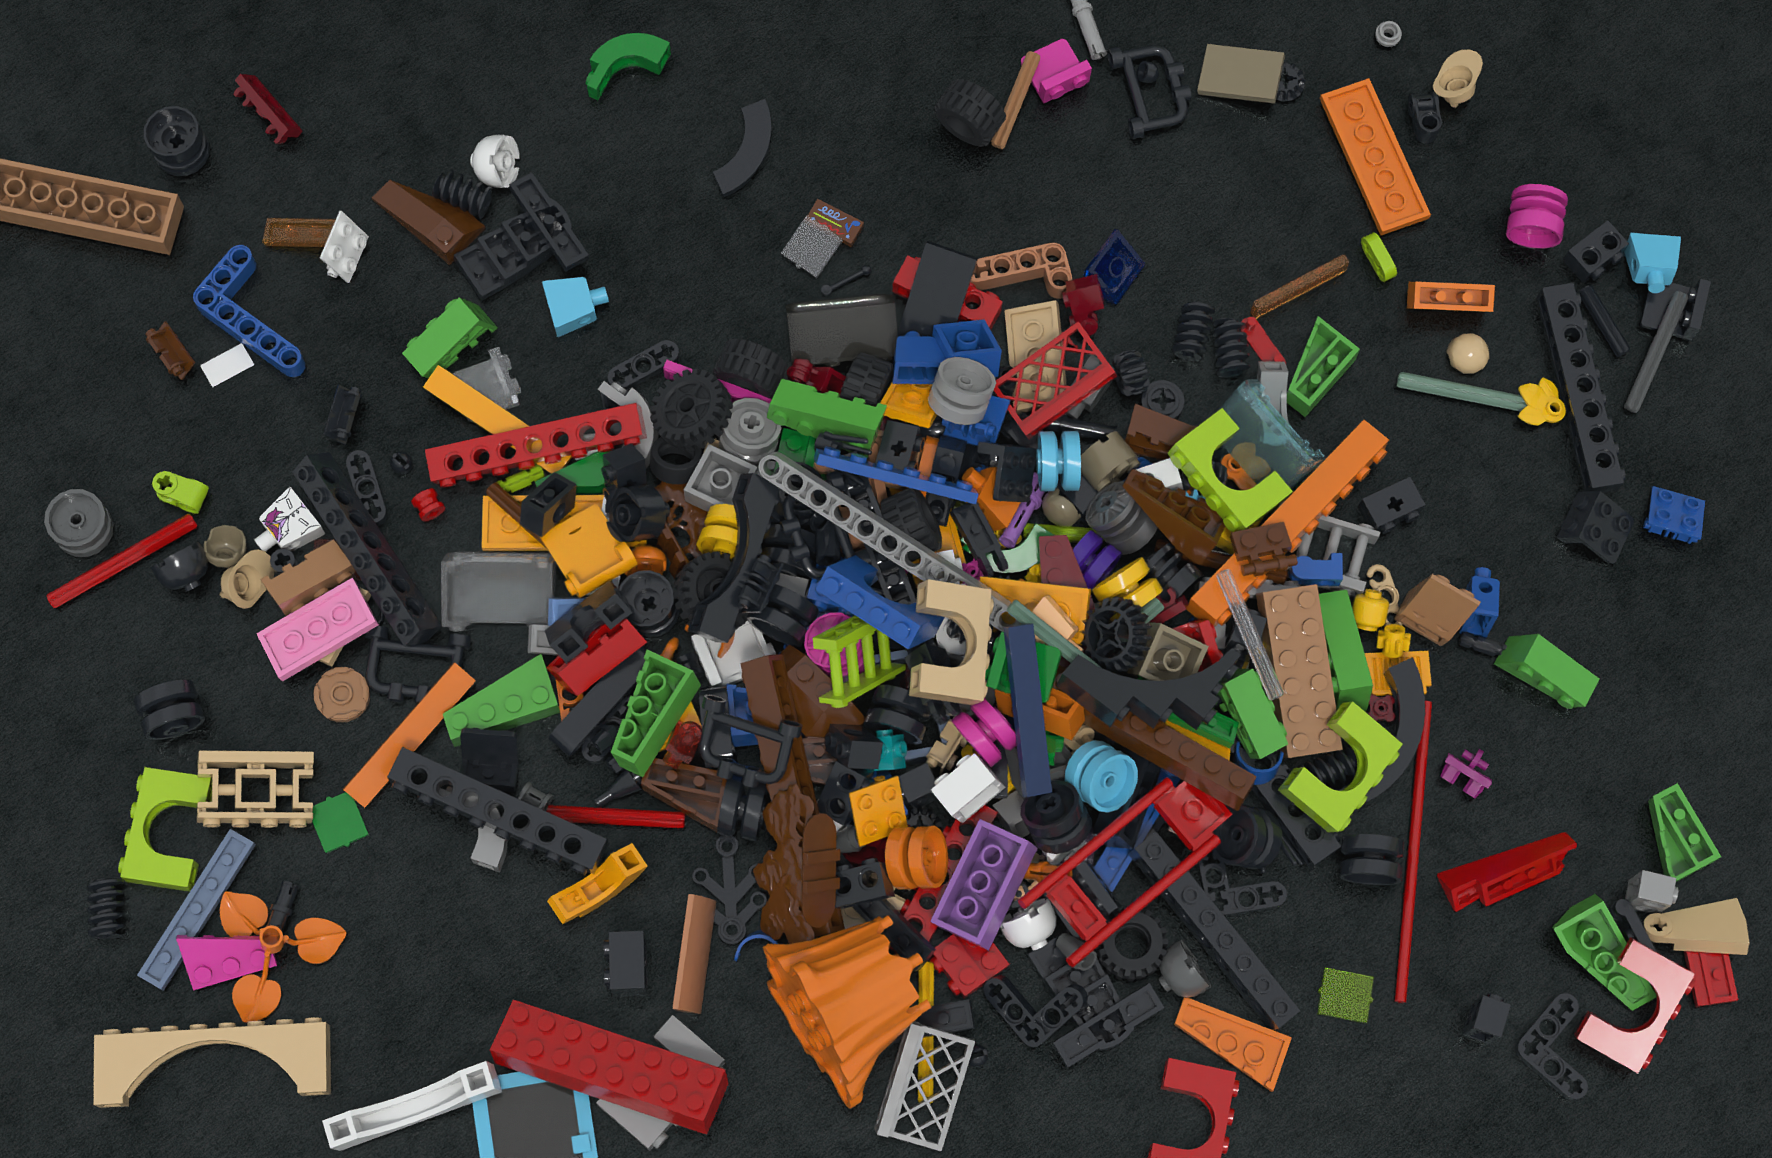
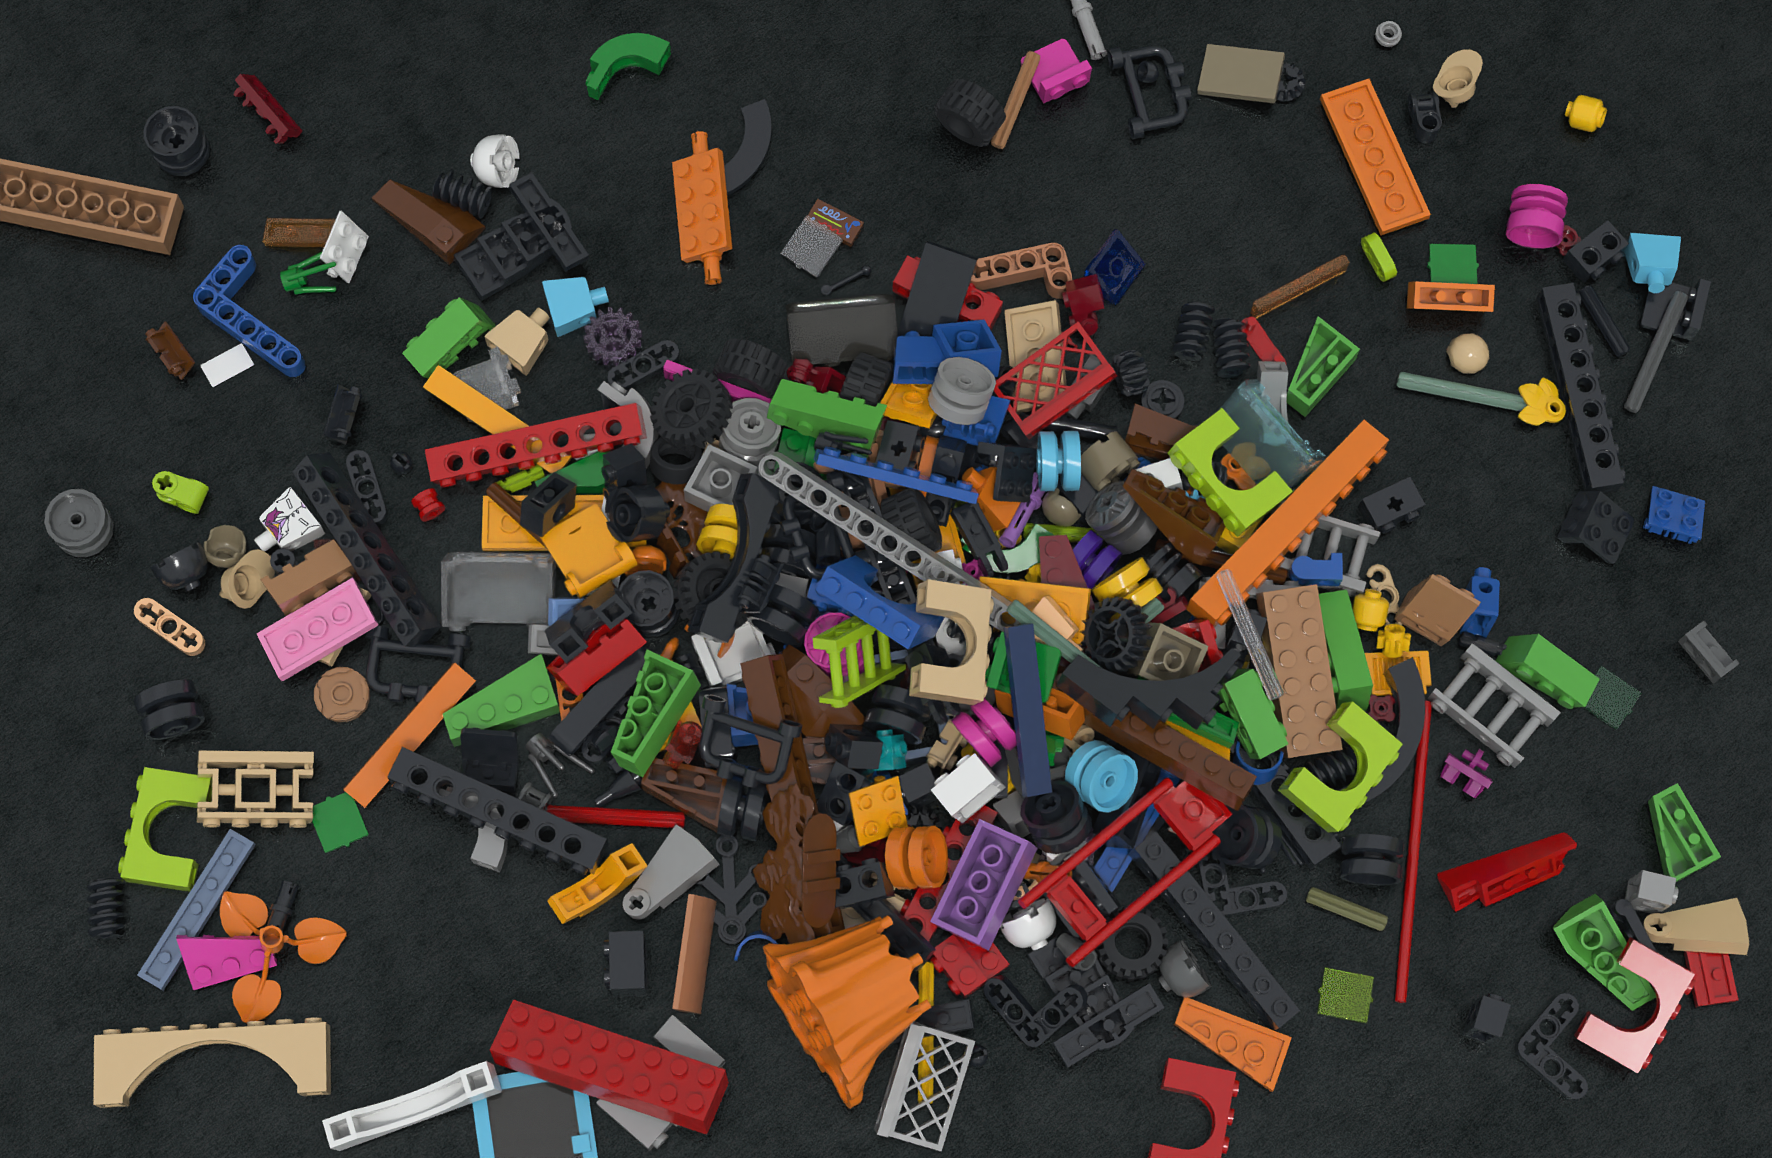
(121, 561): red axle -> none
(158, 609): none -> light nougat beam
(295, 276): none -> green plant
(520, 338): none -> tan torso
(542, 749): none -> flat silver plant
(611, 325): none -> clear purple gear
(670, 873): none -> light grey piece
(702, 207): none -> orange plate
(1260, 542): reddish brown plate -> none
(1346, 908): none -> olive axle
(1453, 263): none -> green piece
(1518, 695): none -> light grey fence
(1572, 237): none -> dark red plate
(1586, 113): none -> yellow head
(1611, 698): none -> clear green piece
(1707, 653): none -> dark grey hinge

